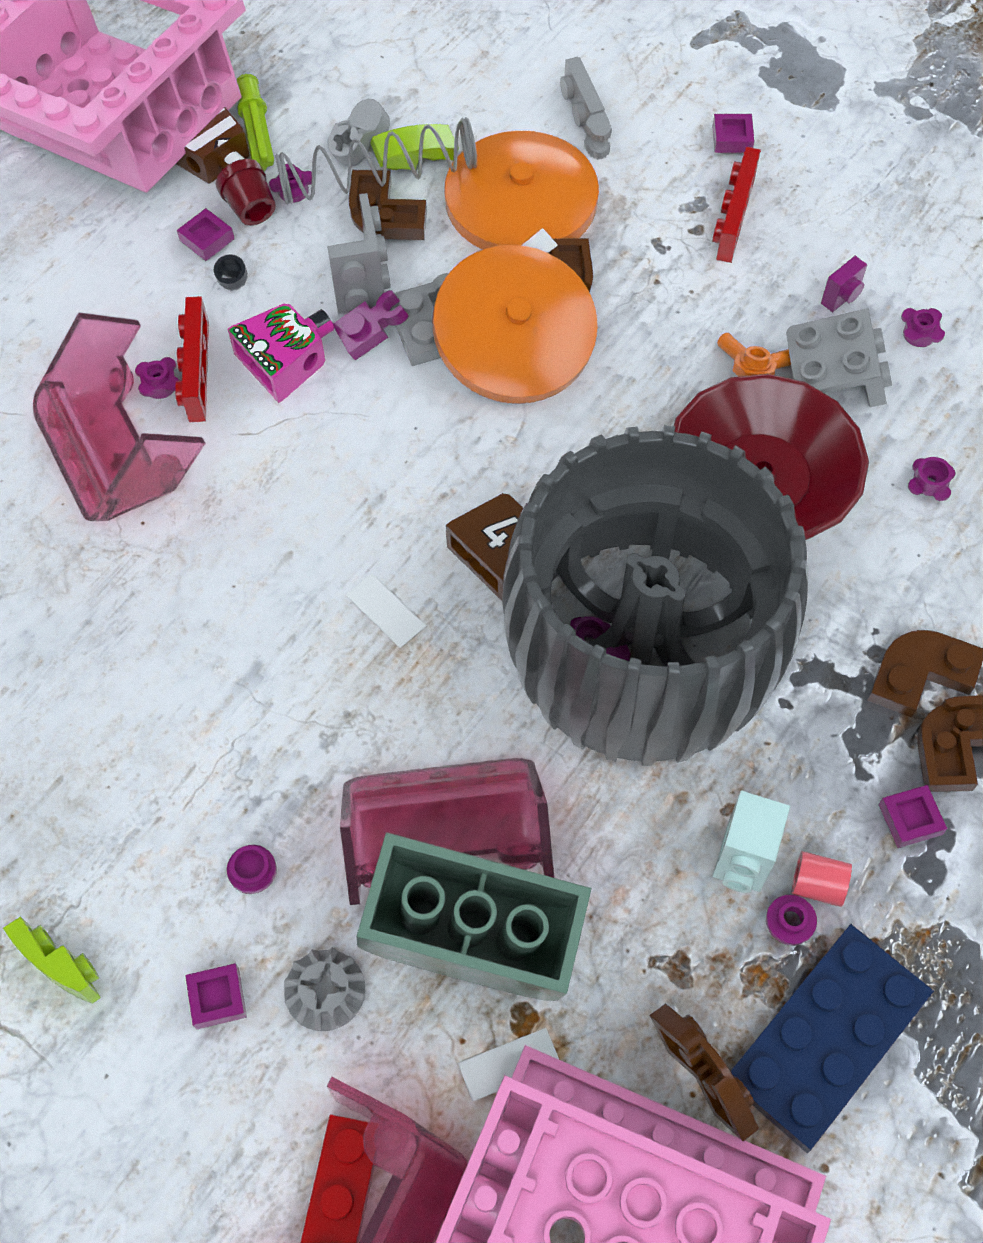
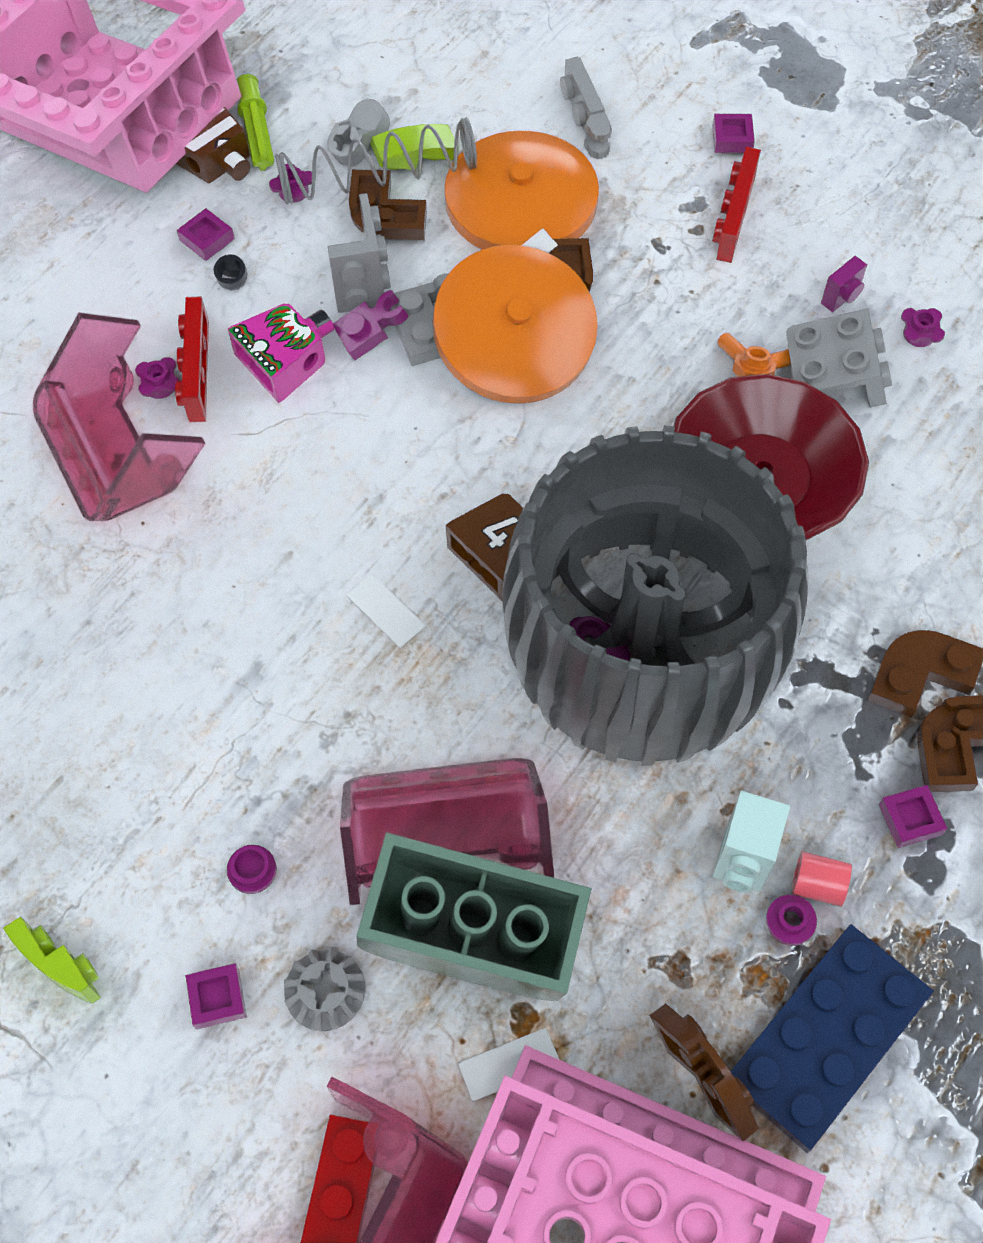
(246, 191): dark red piece -> none
(936, 469): magenta plate -> none

